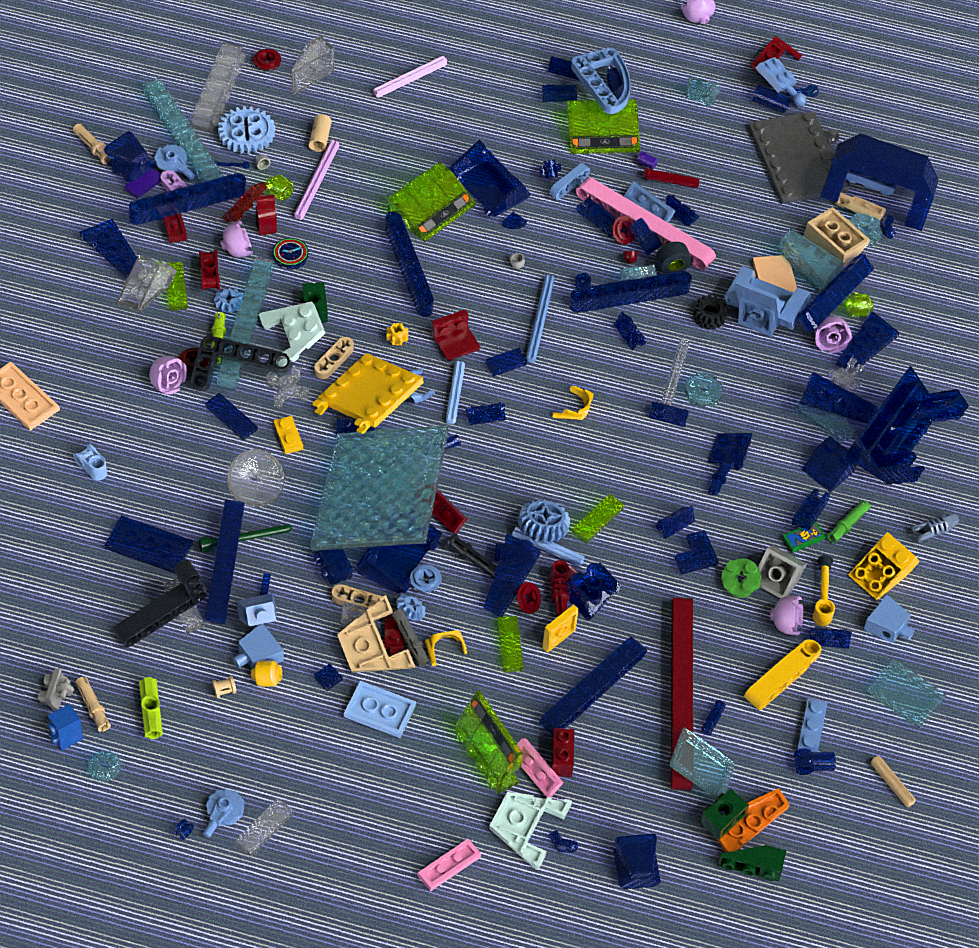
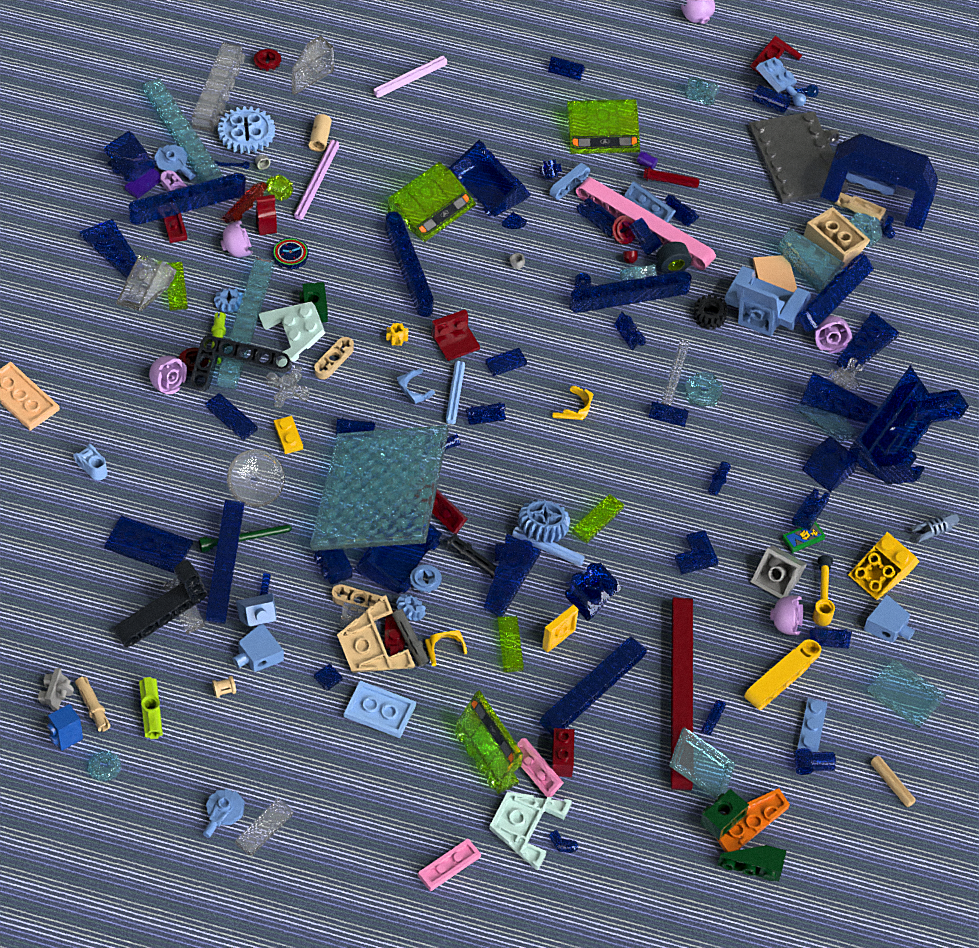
(97, 147): tan pin -> none
(183, 829): clear blue bush -> none
(209, 270): dark red piece -> none
(266, 673): yellow head -> none
(369, 391): yellow plate -> none
(533, 595): dark red gear -> none
(540, 318): medium blue axle -> none
(559, 93): clear blue plate -> none
(559, 585): dark red piece -> none
(605, 57): medium blue beam -> none
(614, 81): clear blue slope -> none
(636, 861): clear blue piece -> none
(678, 521): clear blue hinge -> none
(731, 449): clear blue hinge -> none
(734, 569): bright green plate -> none
(843, 526): bright green pin -> none
(859, 304): clear neon green head -> none

